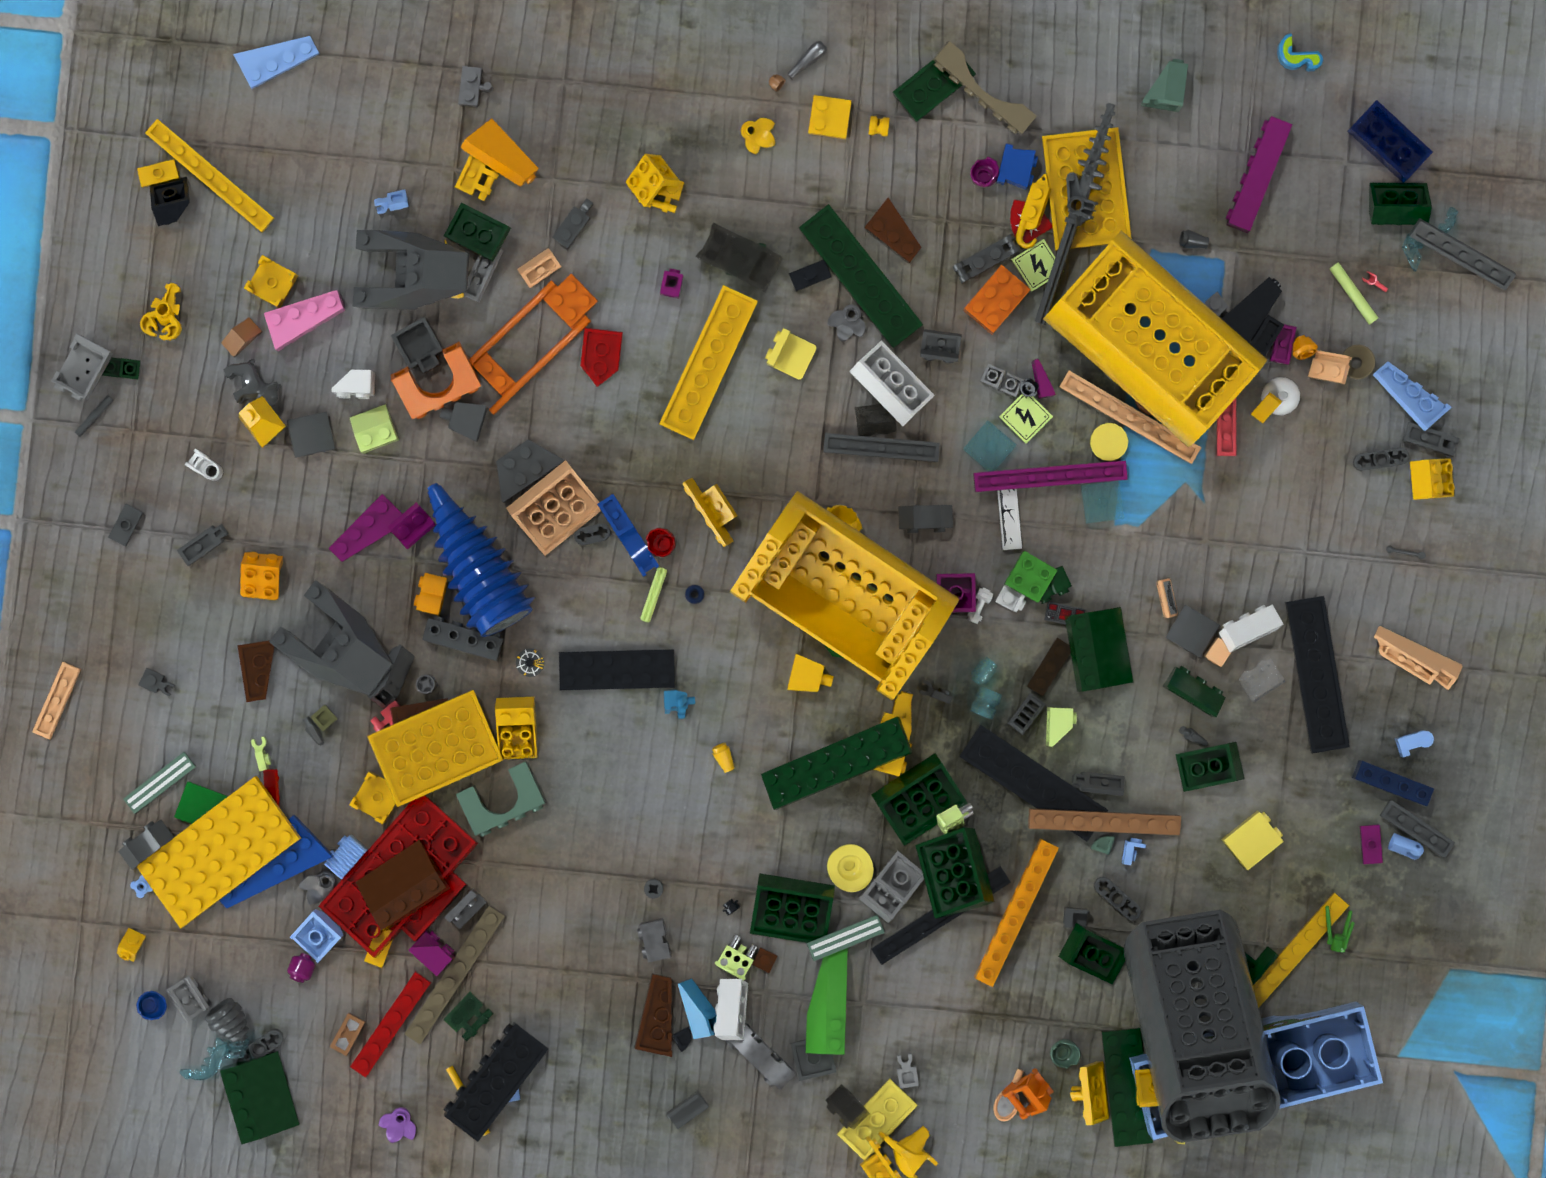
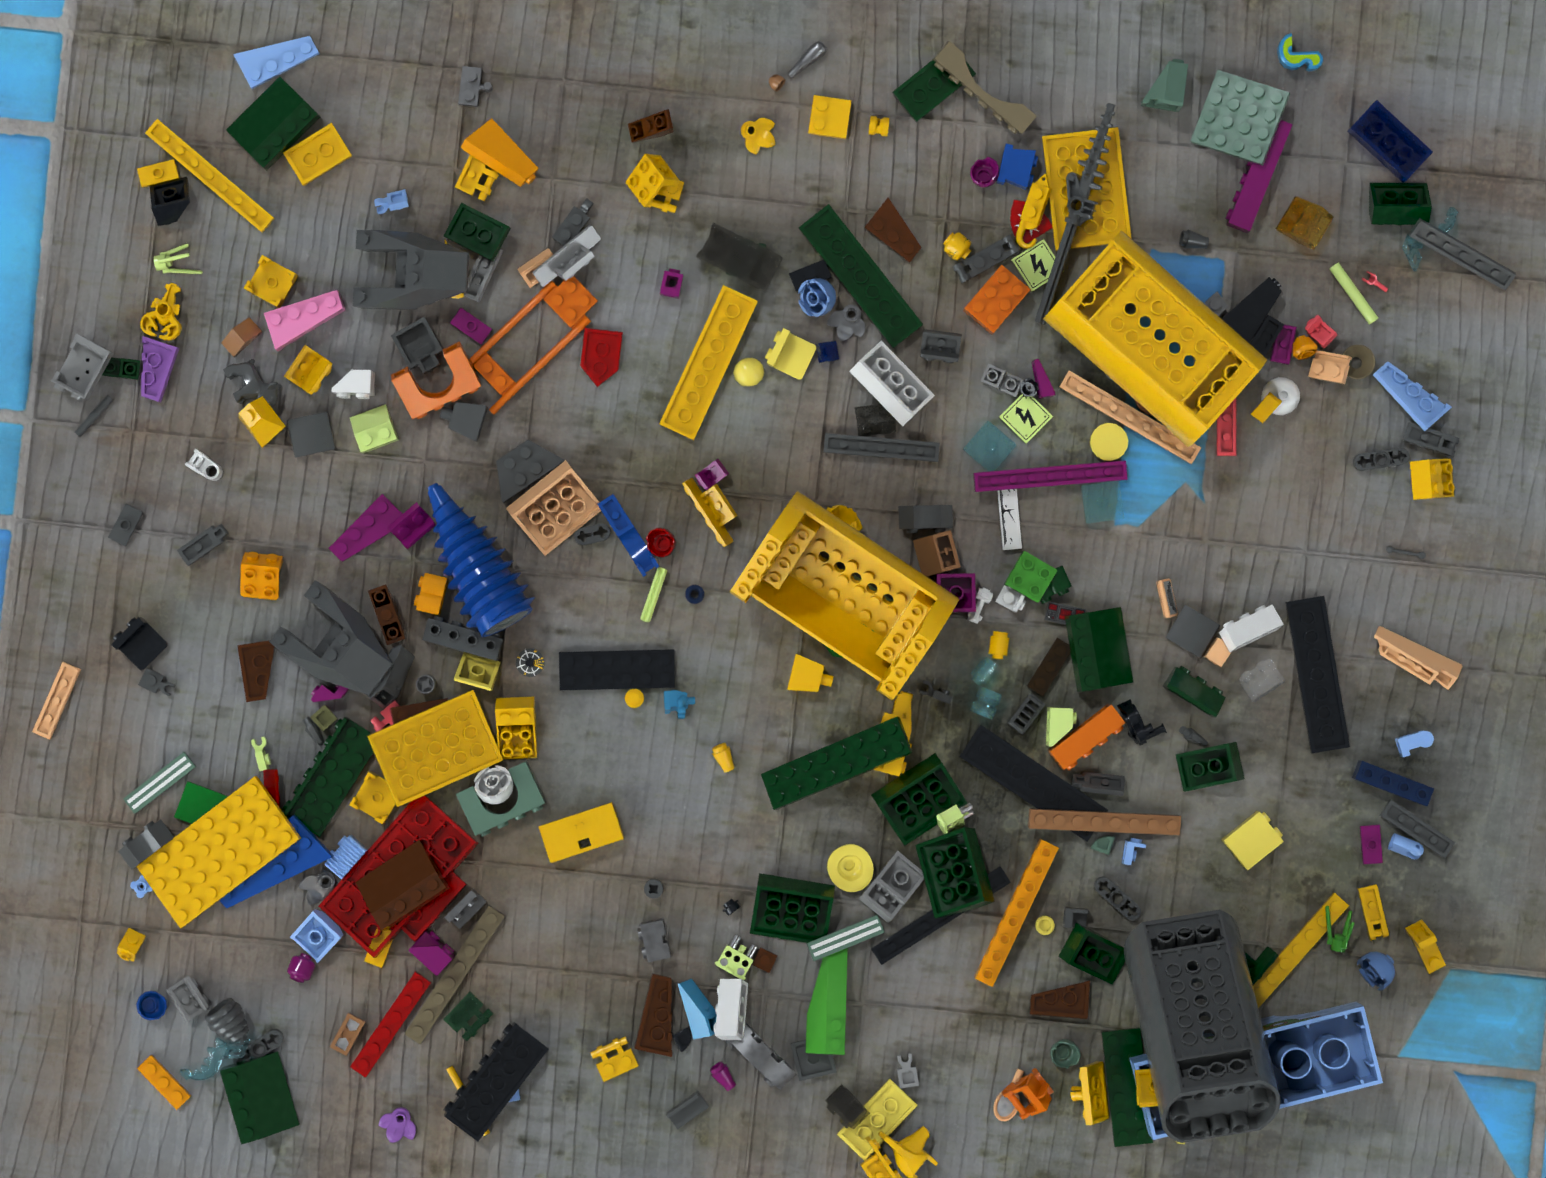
(139, 643): none -> black bracket
(157, 366): none -> medium lavender wing
(164, 261): none -> yellowish green plant
(164, 1082): none -> light orange plate
(273, 123): none -> dark green slope
(309, 370): none -> yellow bracket
(317, 154): none -> yellow plate
(324, 693): none -> magenta slope
(331, 776): none -> dark green bracket
(387, 614): none -> reddish brown slope
(471, 326): none -> magenta plate
(477, 671): none -> light yellow slope
(494, 784): none -> white cylinder
(569, 258): none -> light grey bracket
(581, 832): none -> yellow brick
(616, 1064): none -> yellow plate
(634, 698): none -> yellow plate
(651, 126): none -> reddish brown slope
(711, 474): none -> magenta bracket
(722, 1075): none -> magenta cone
(748, 372): none -> light yellow hair
(817, 297): none -> medium blue cylinder
(827, 351): none -> clear blue plate
(936, 553): none -> medium nougat slope
(957, 246): none -> yellow head
(999, 645): none -> yellow brick
(1044, 925): none -> light yellow tile
(1062, 1002): none -> reddish brown wing
(1086, 736): none -> orange brick
(1135, 725): none -> black piece
(1240, 117): none -> sand green plate
(1305, 222): none -> clear yellow slope
(1320, 331): none -> coral bracket
(1373, 911): none -> yellow plate
(1377, 969): none -> medium blue cylinder
(1426, 946): none -> yellow bracket

